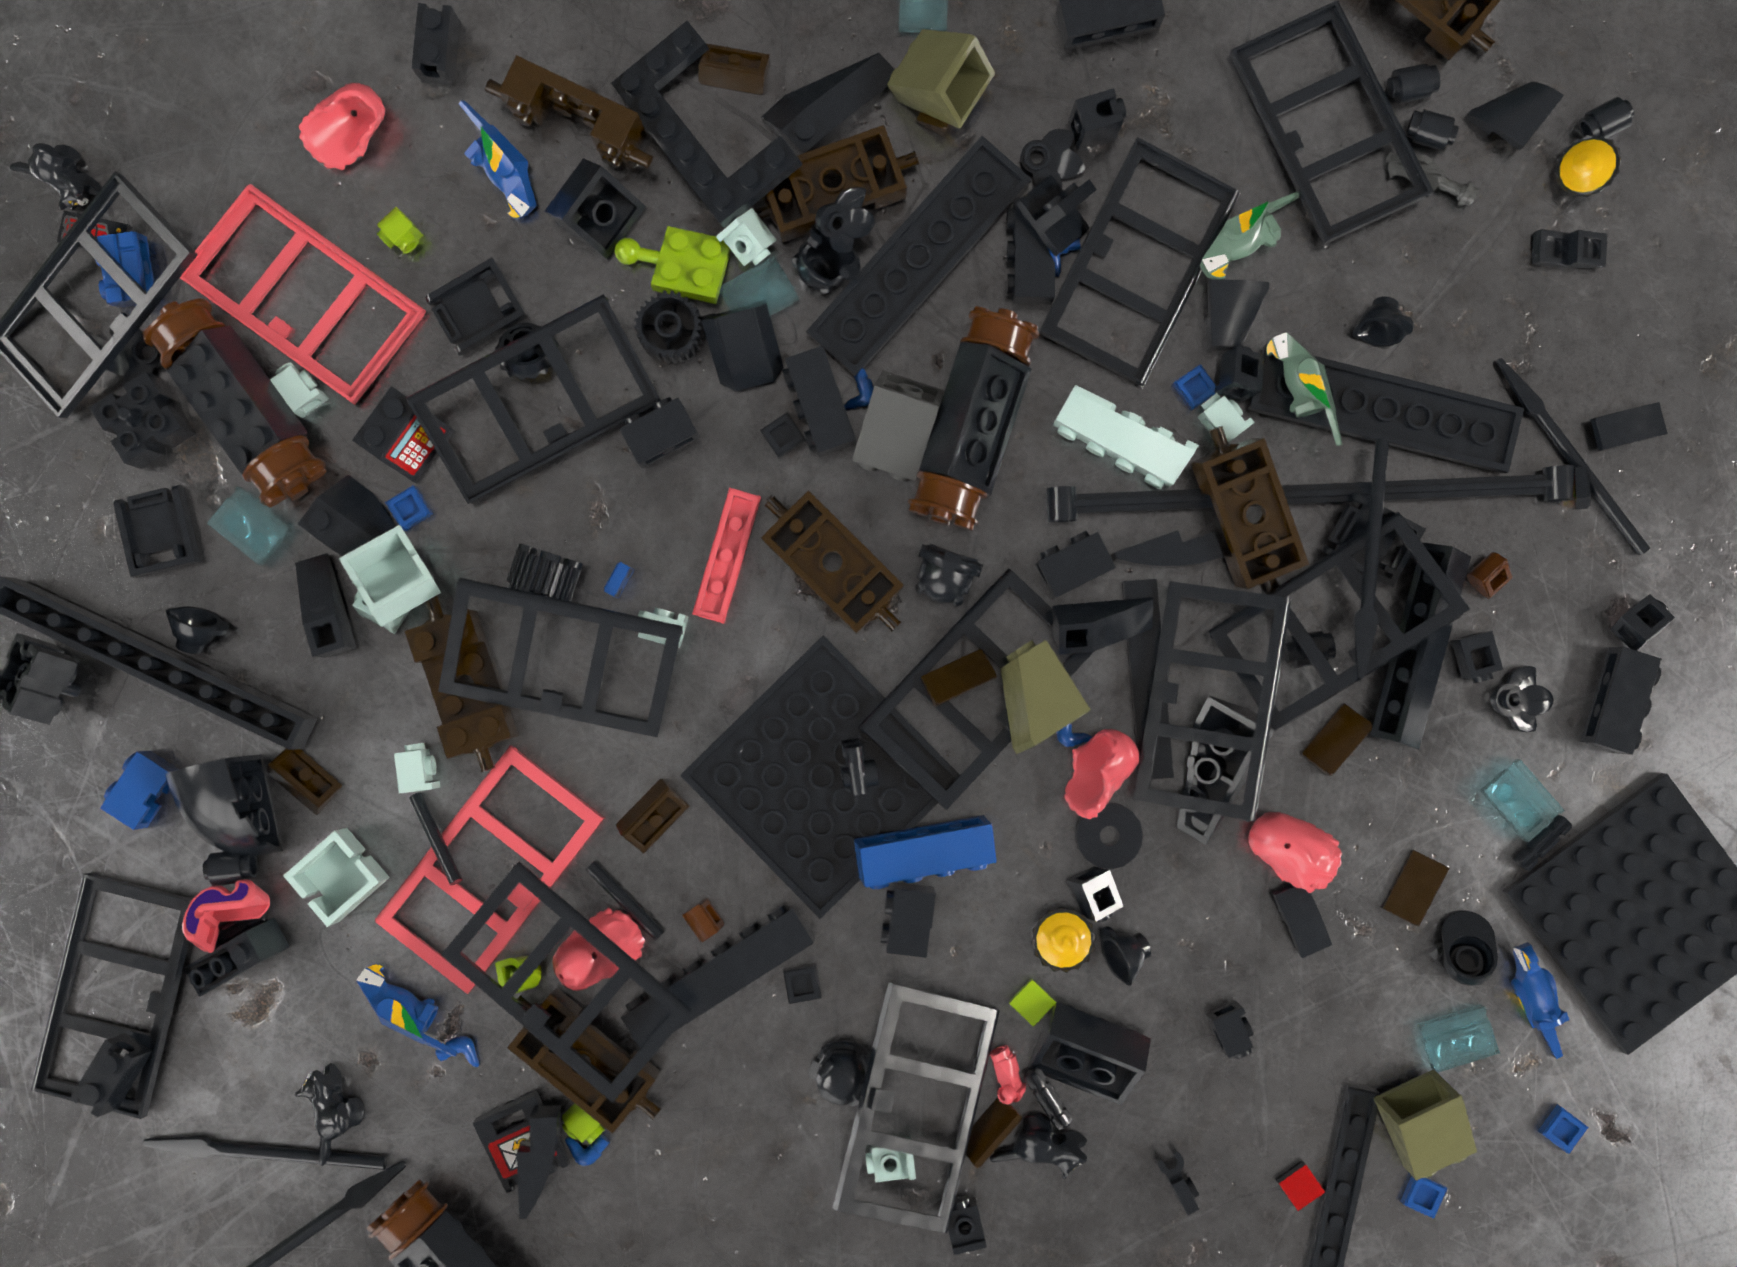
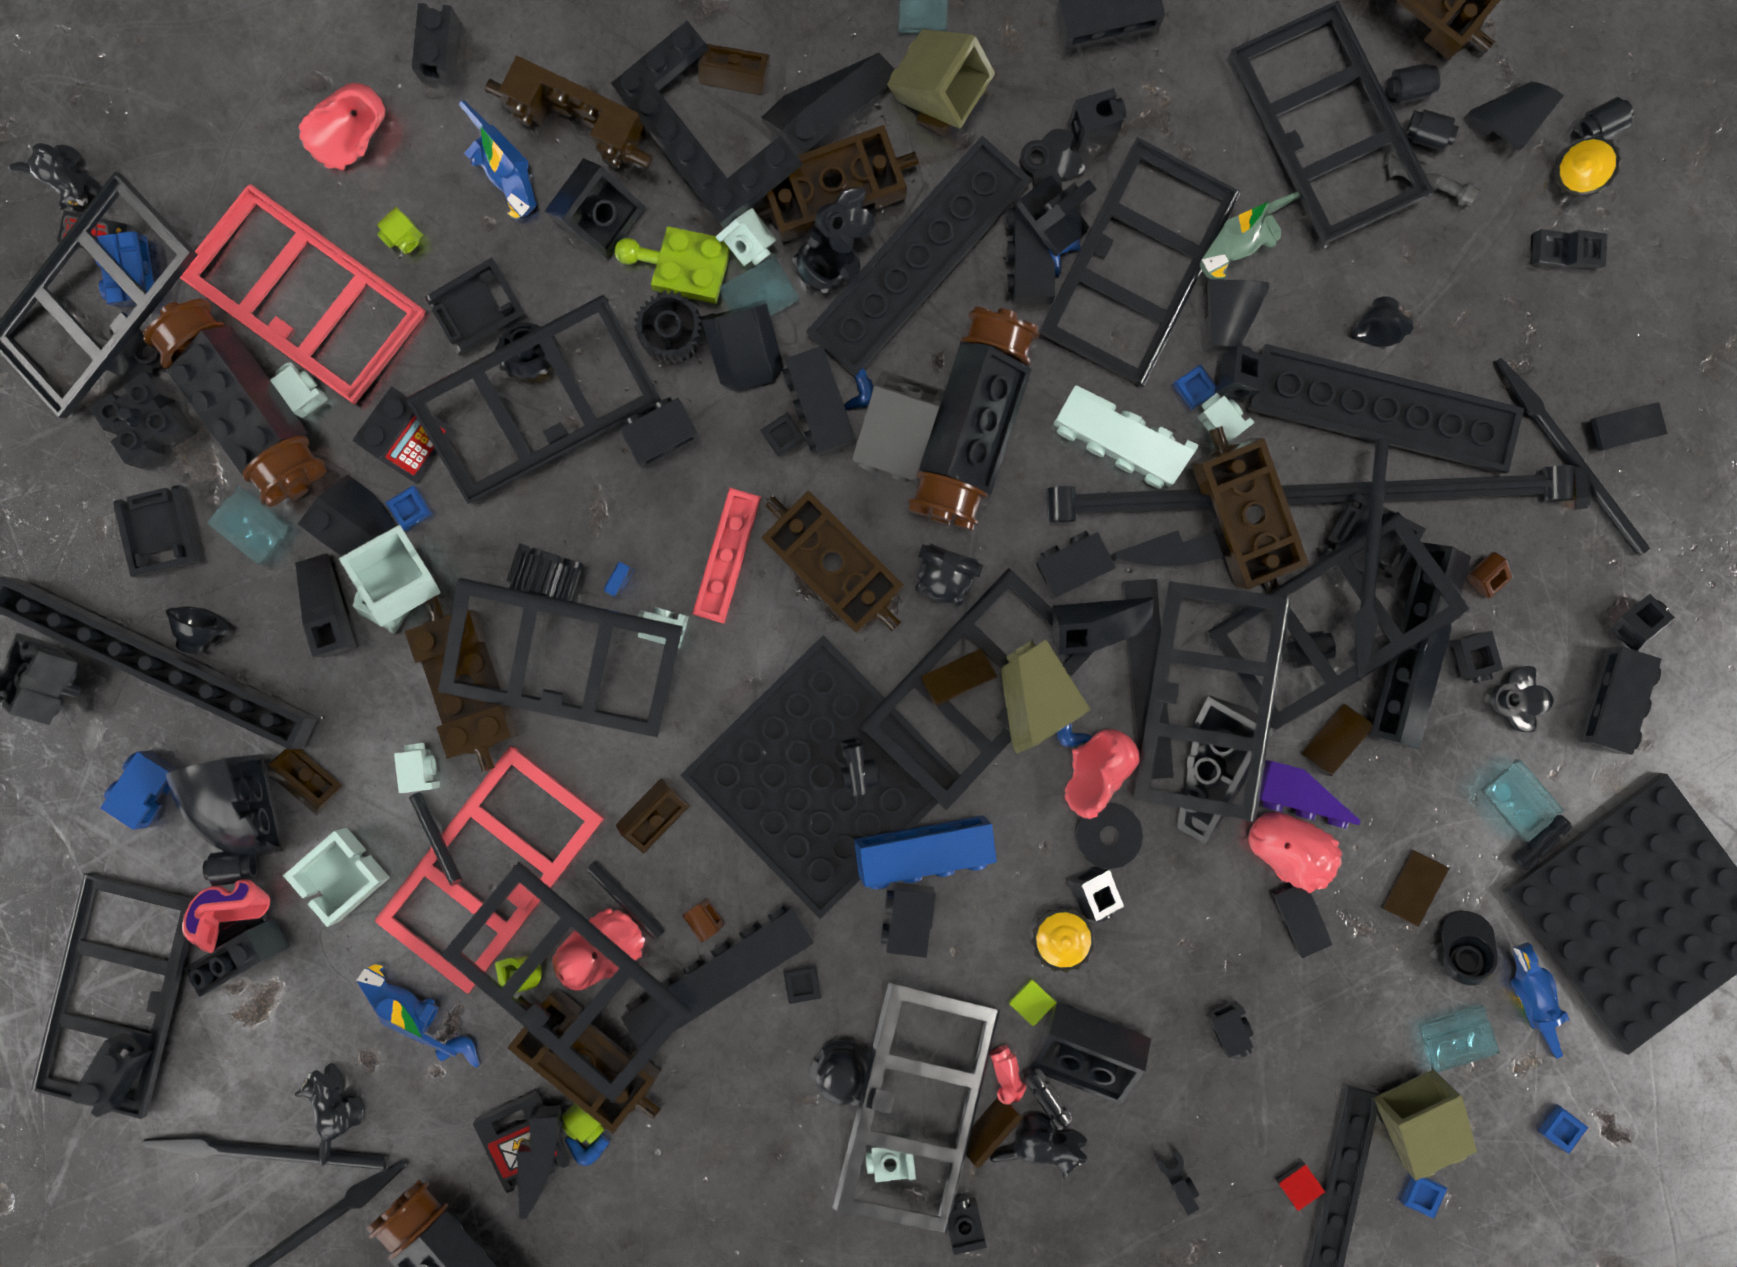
(1124, 953): black piece -> none
(1297, 789): none -> dark purple slope
(1305, 380): sand green animal -> none

